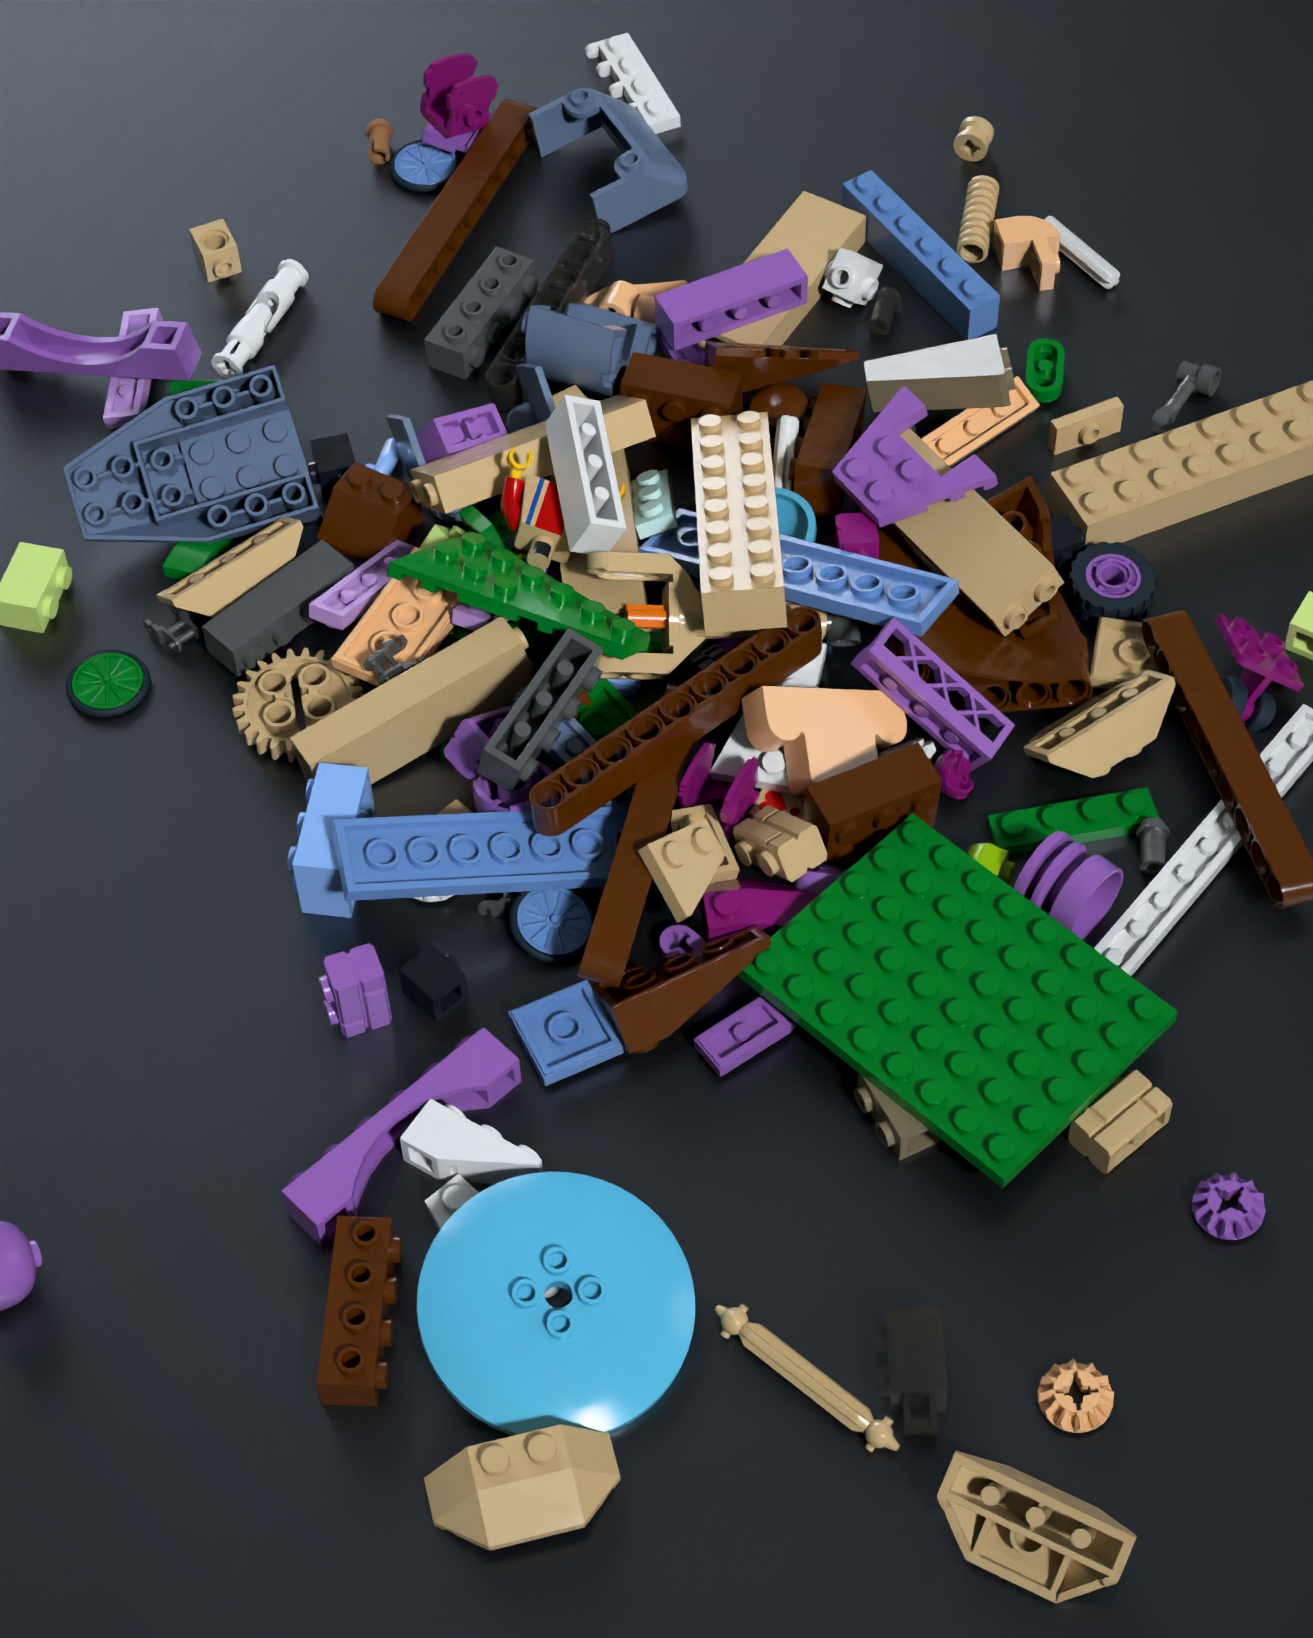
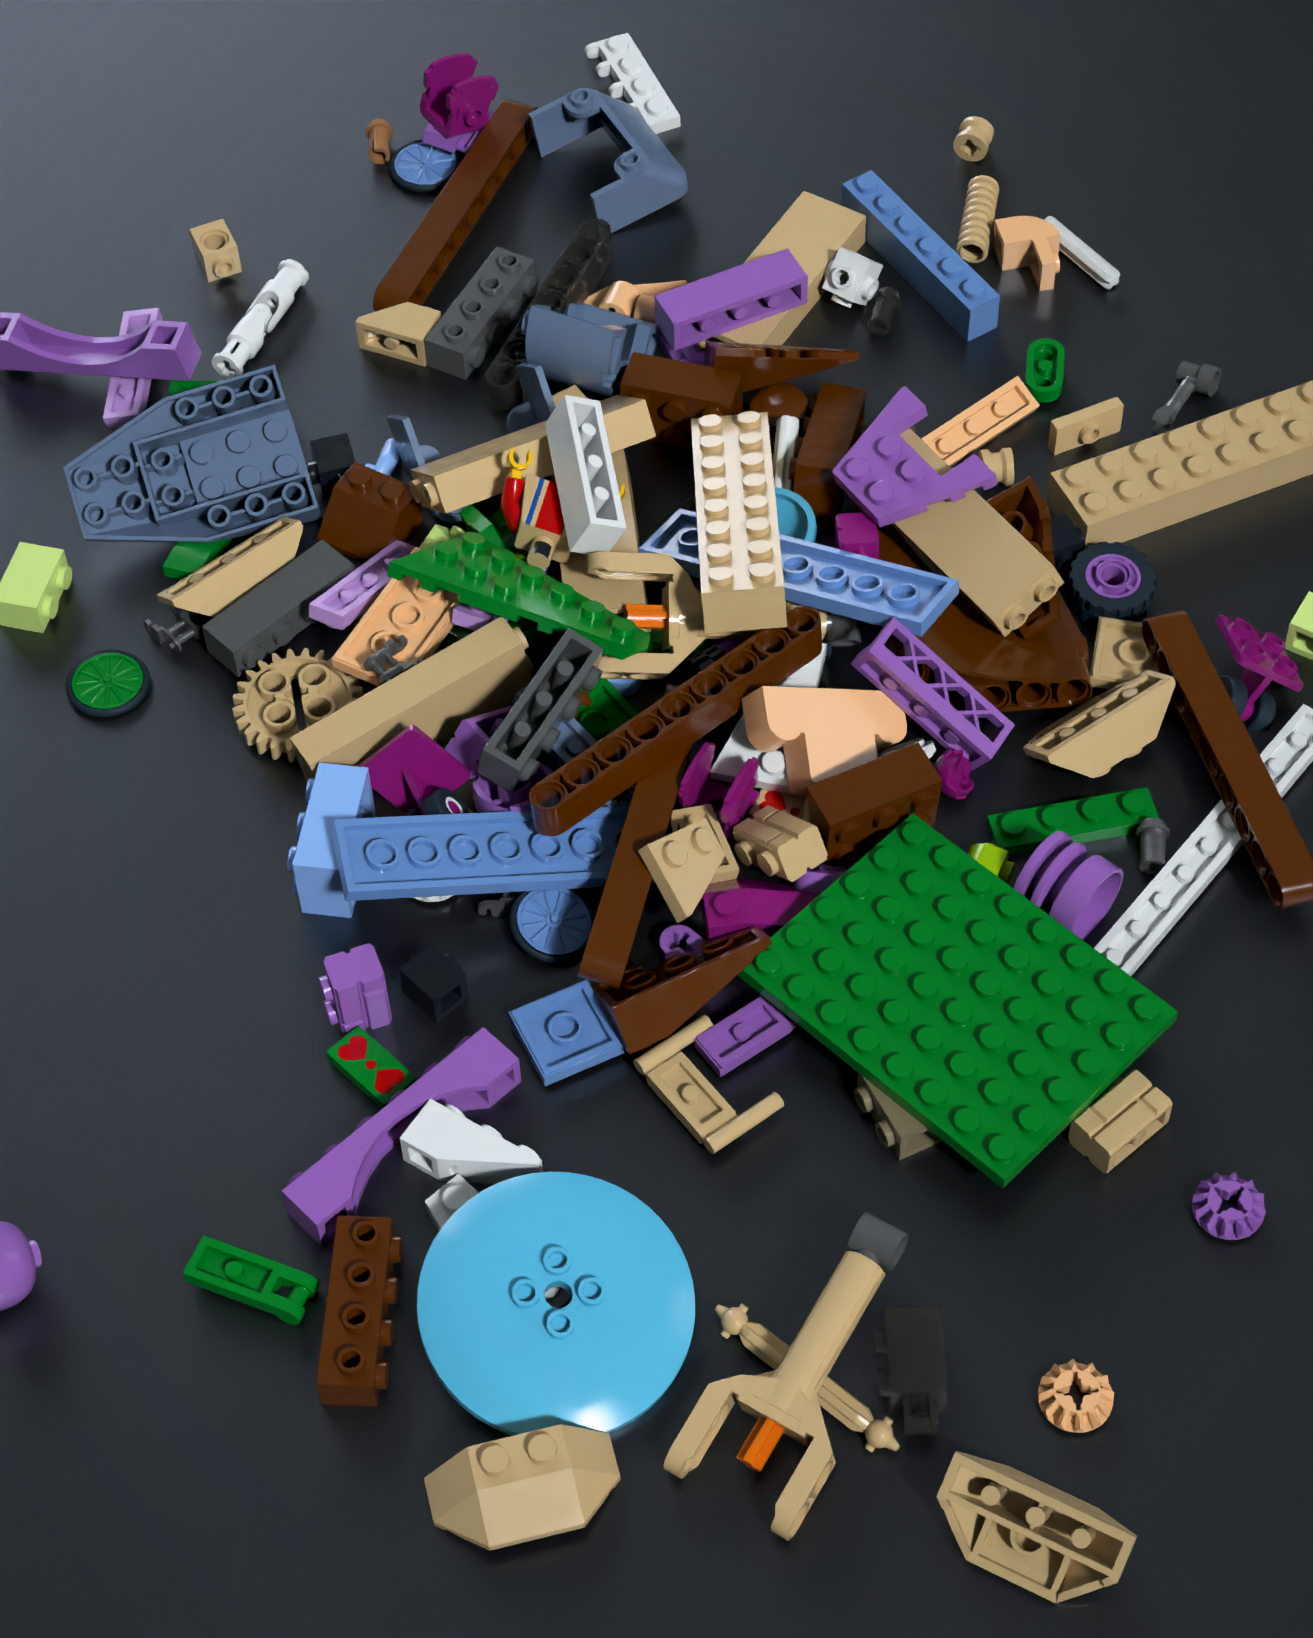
(250, 1279): none -> green plate
(369, 1066): none -> green tile
(398, 331): none -> tan slope
(417, 775): none -> magenta plate
(460, 432): medium lavender brick -> none
(653, 503): light aqua plate -> none
(693, 1096): none -> tan plate
(787, 1397): none -> tan piece
(945, 376): slope -> none
(1000, 463): none -> tan wheel

